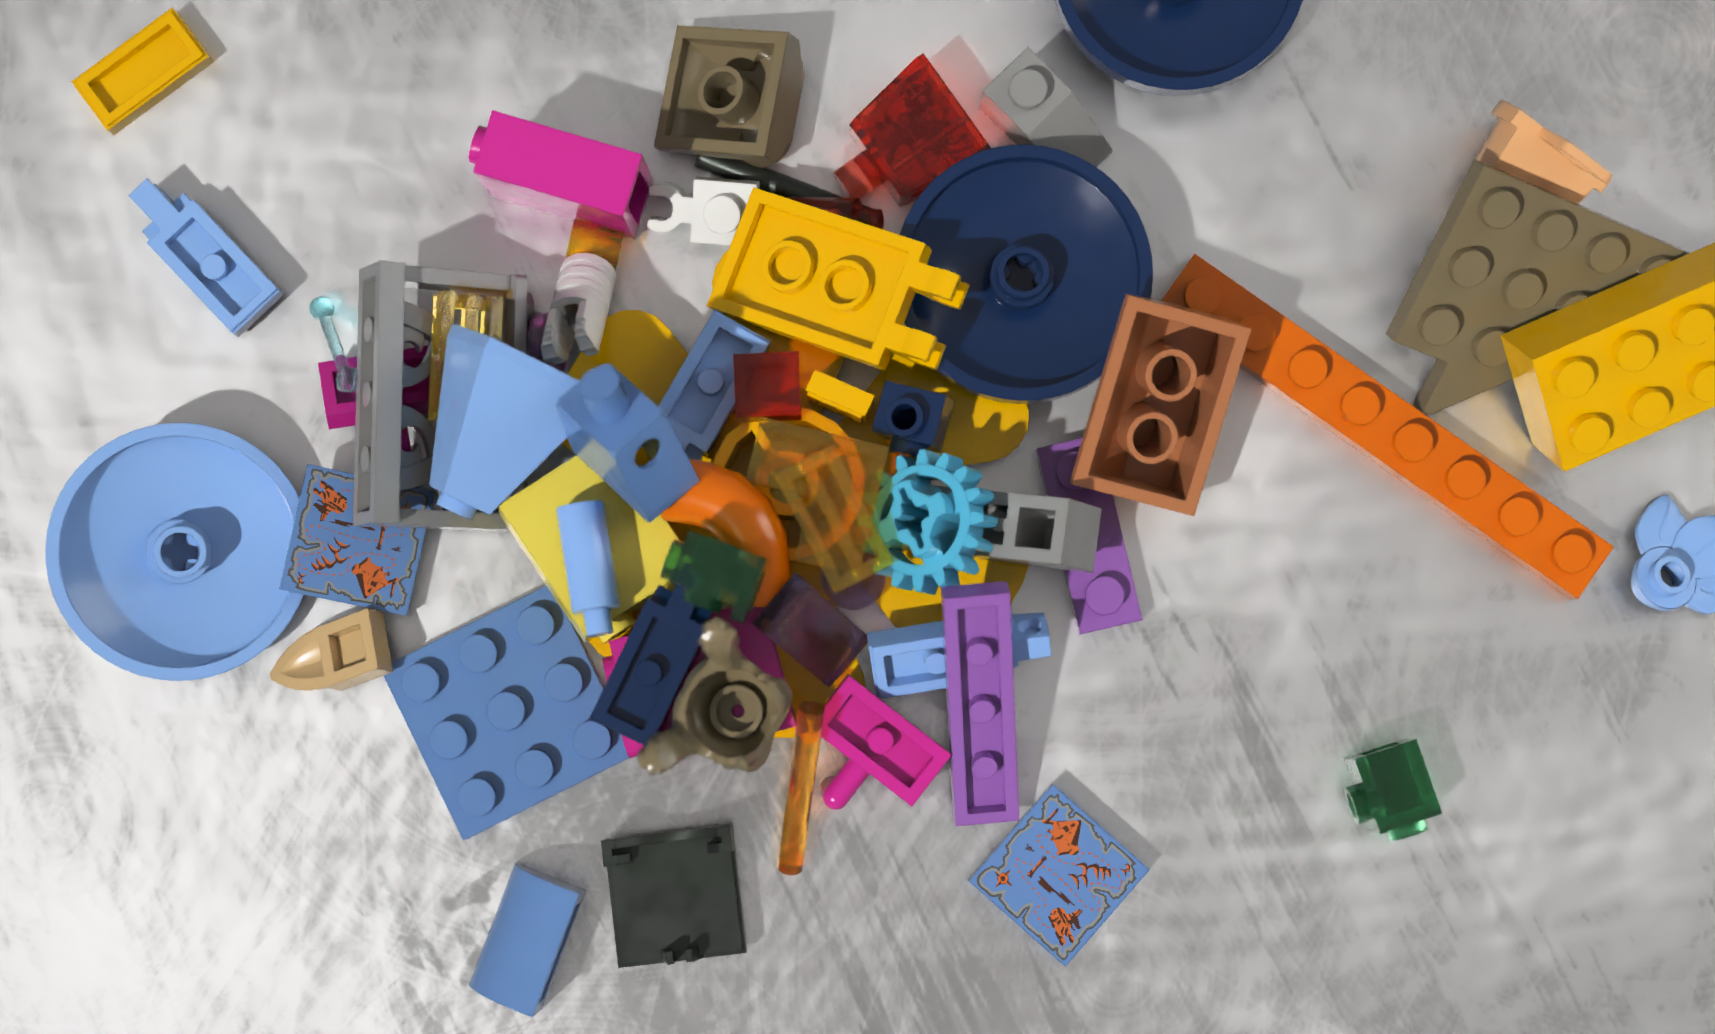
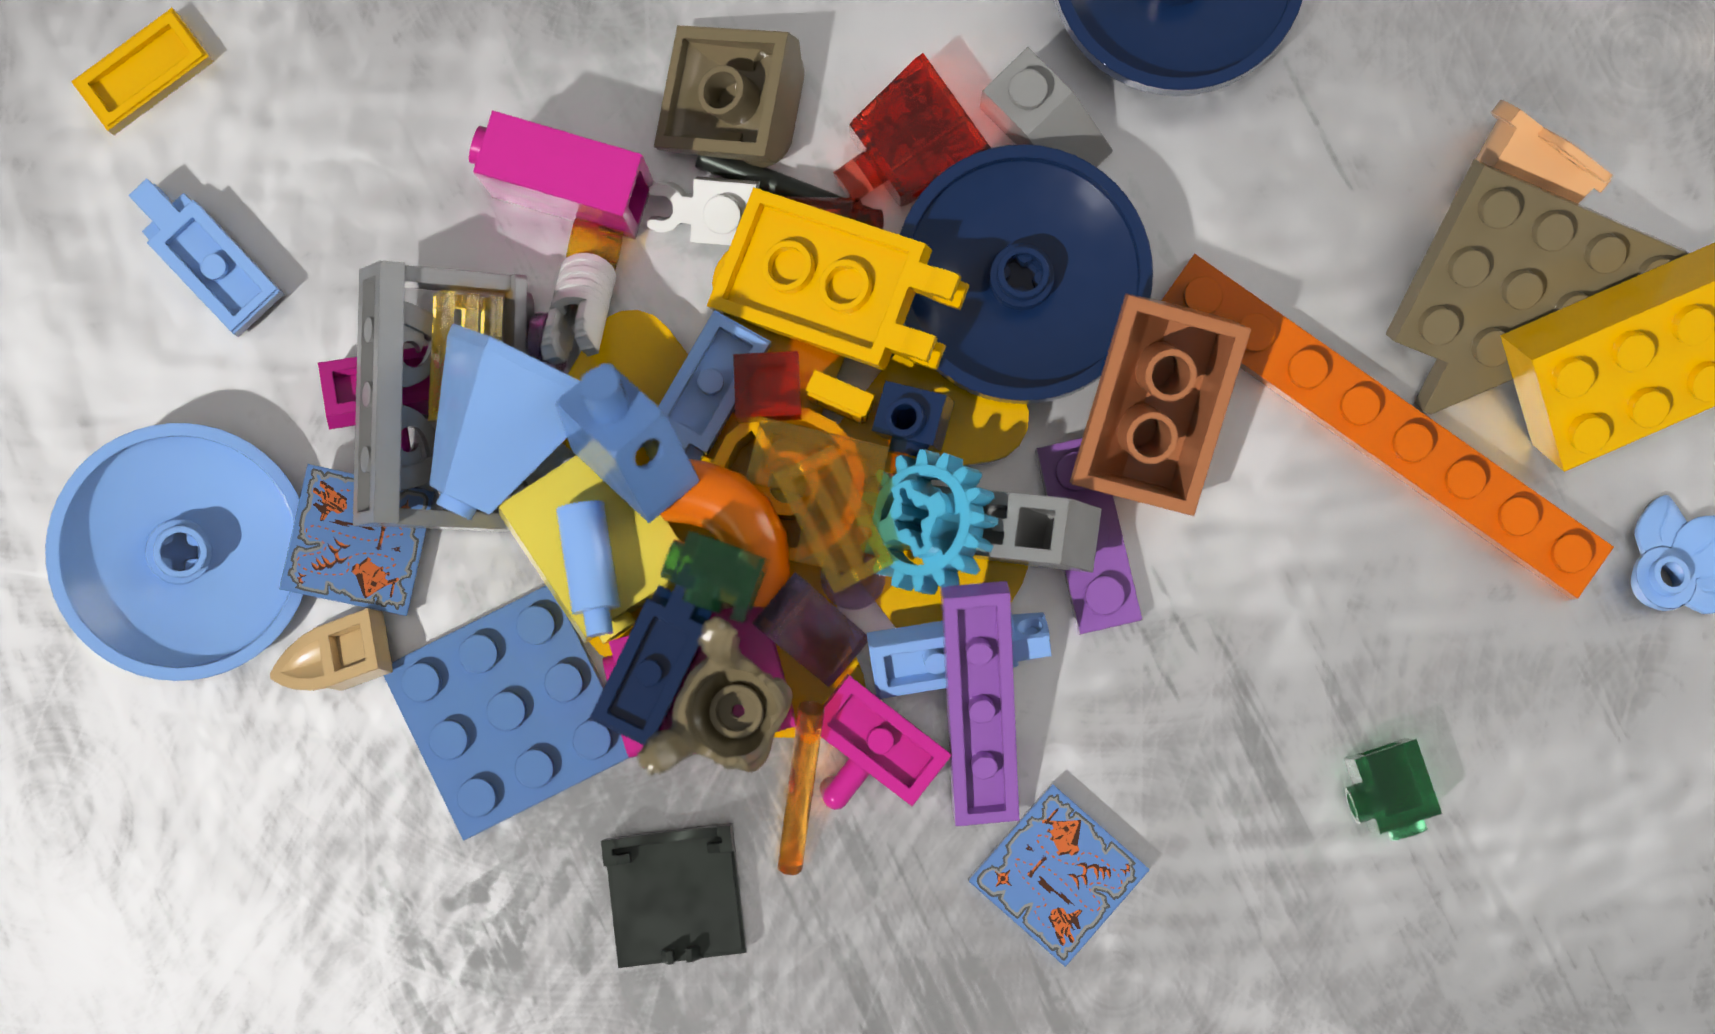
(347, 377): clear light blue hinge -> none
(526, 940): medium blue brick -> none

